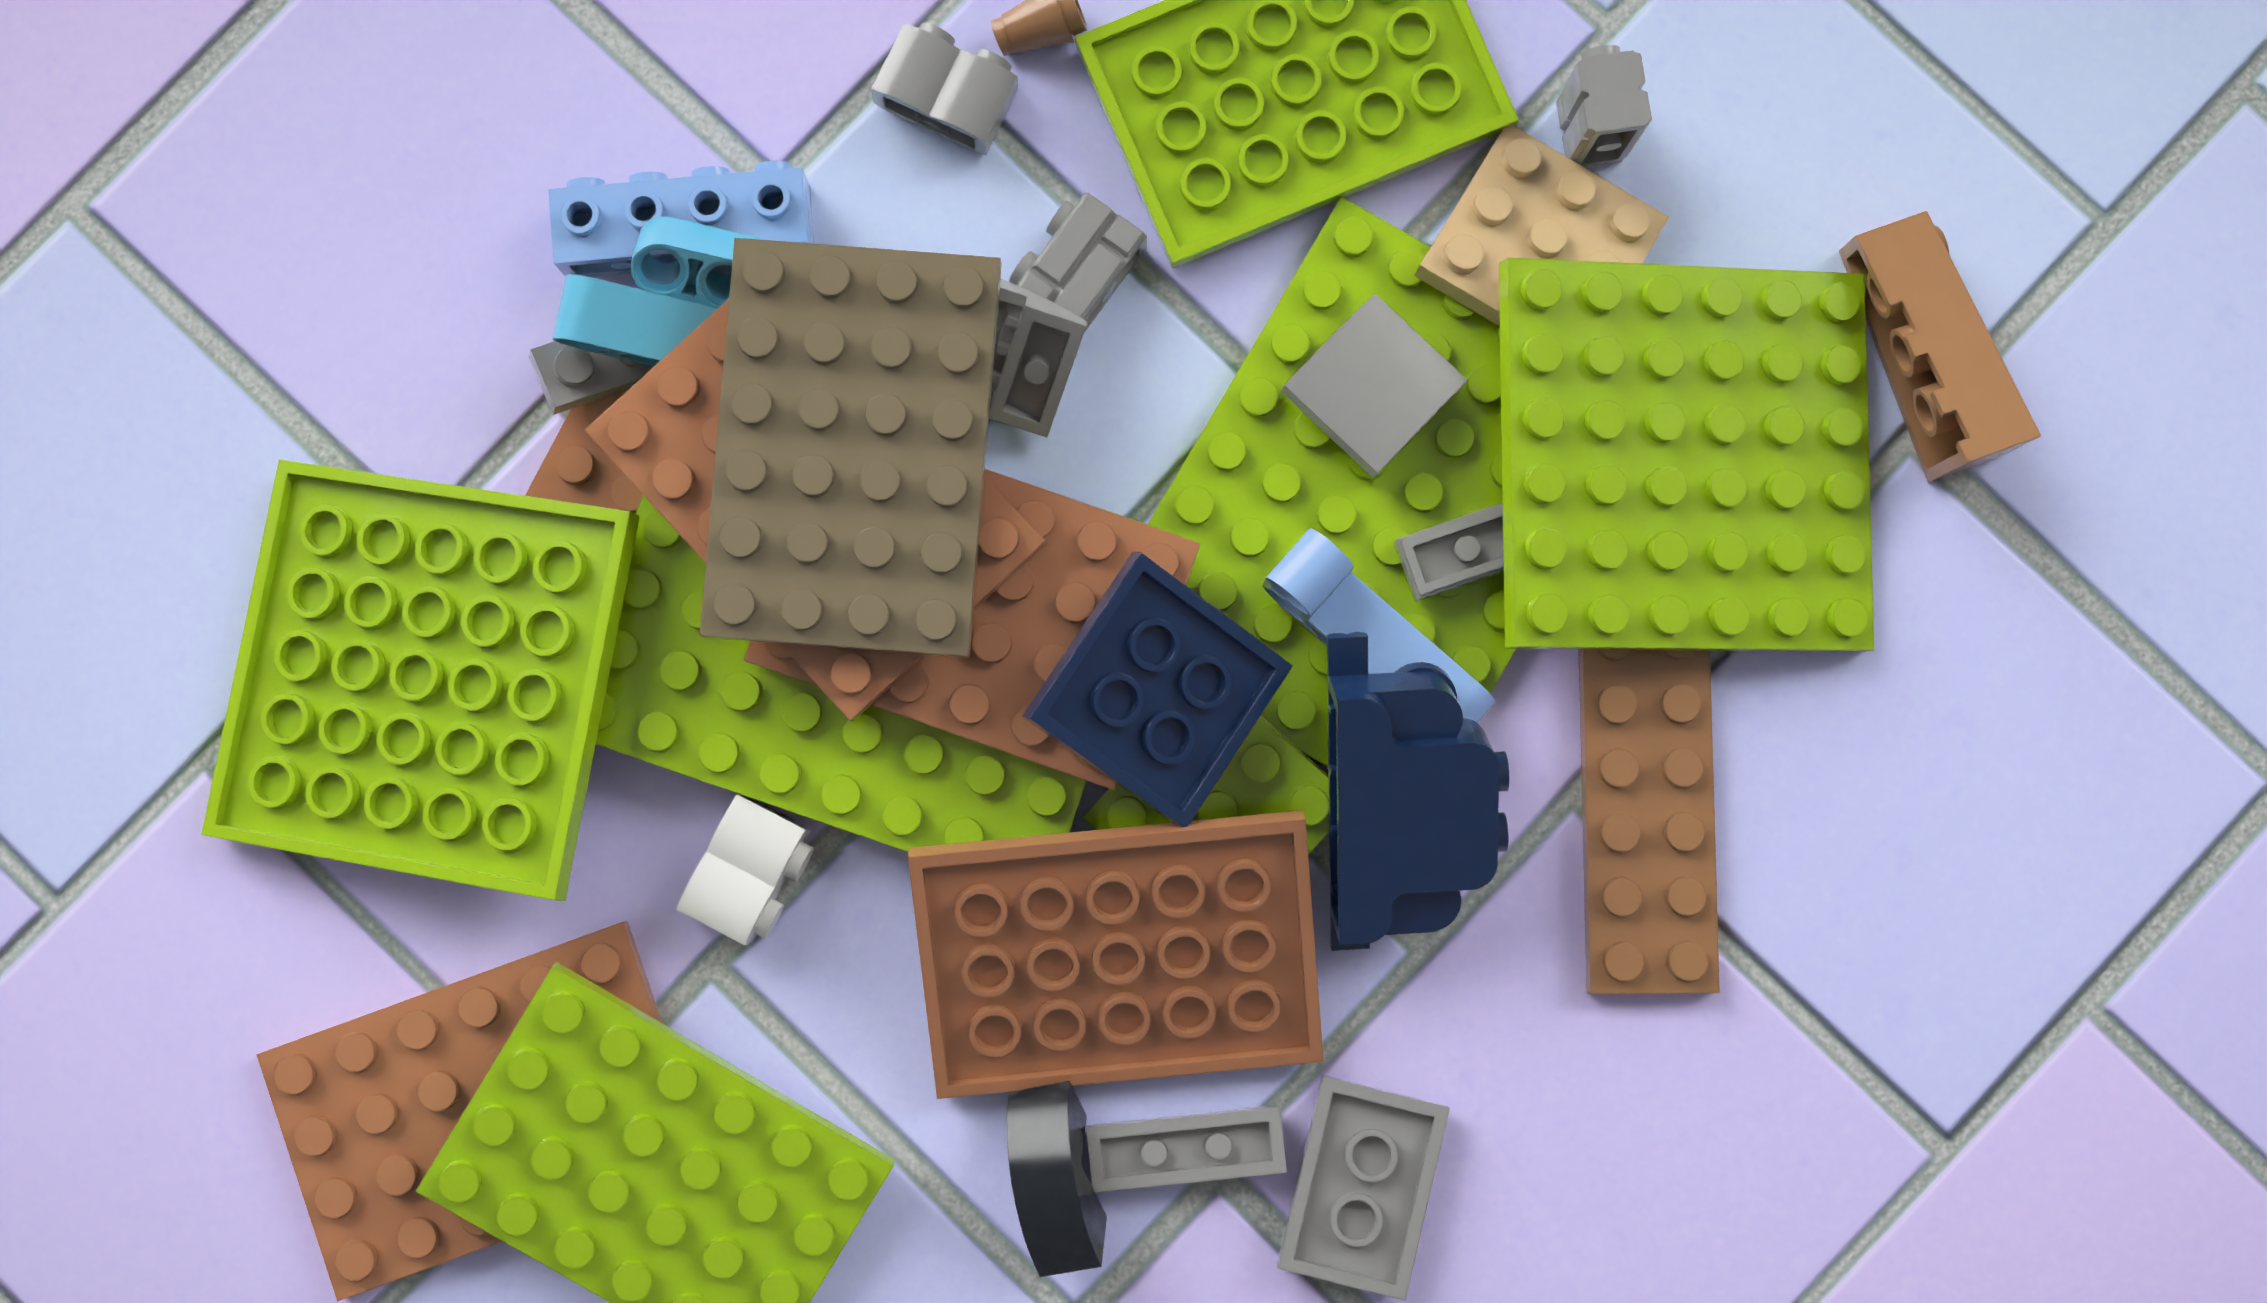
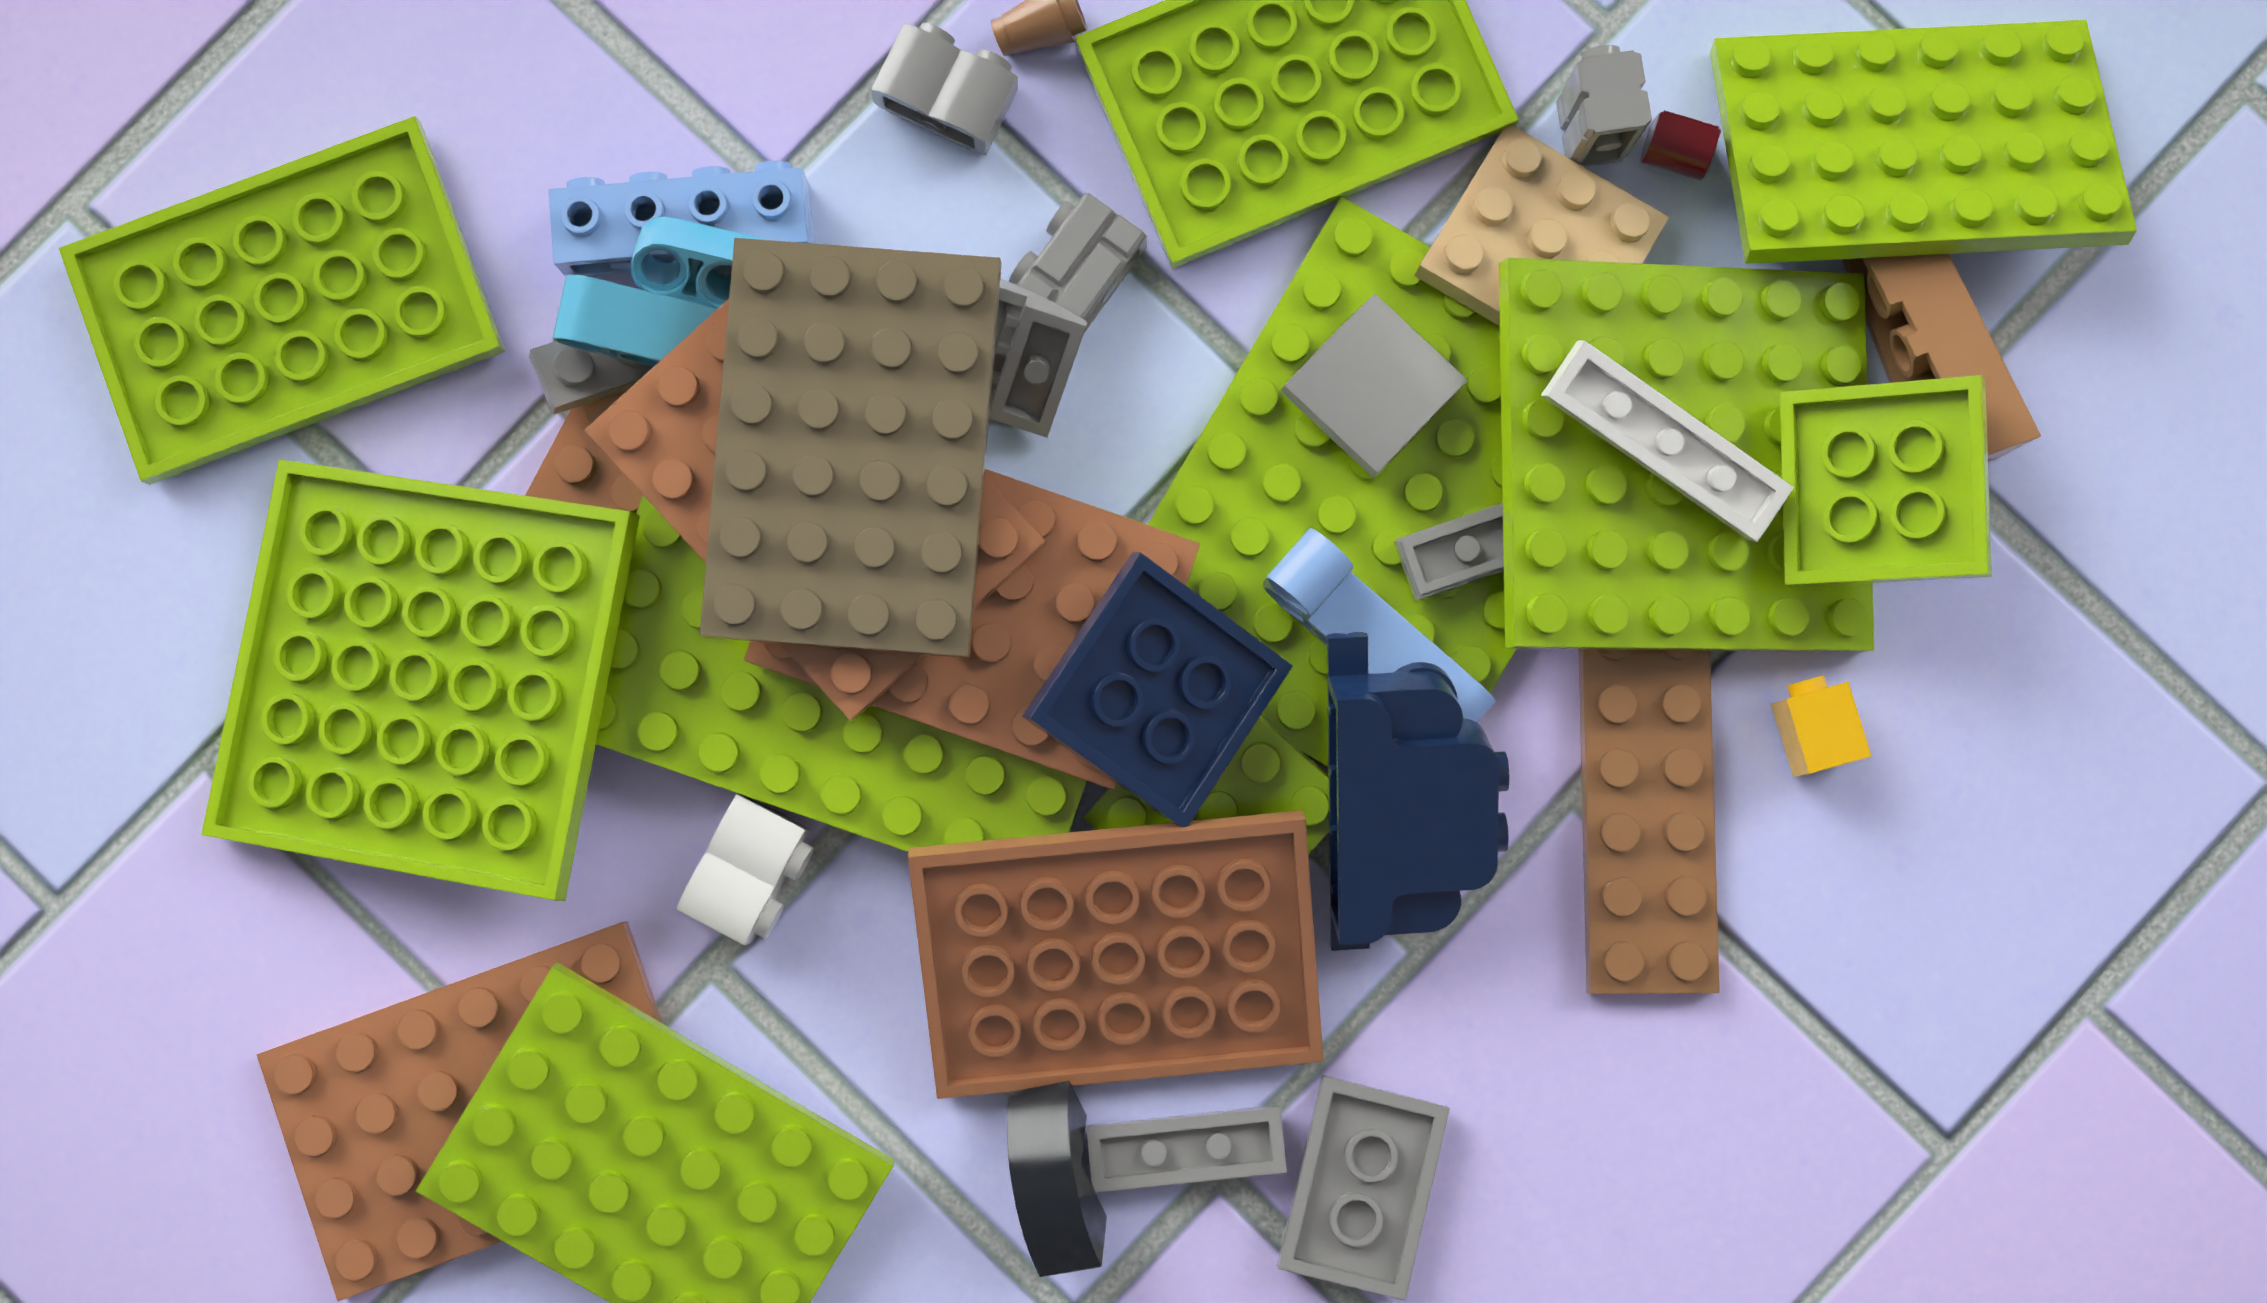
(281, 300): none -> lime plate
(1667, 441): none -> white plate
(1680, 144): none -> dark red brick
(1820, 726): none -> yellow brick
(1886, 482): none -> lime plate
(1919, 142): none -> lime plate

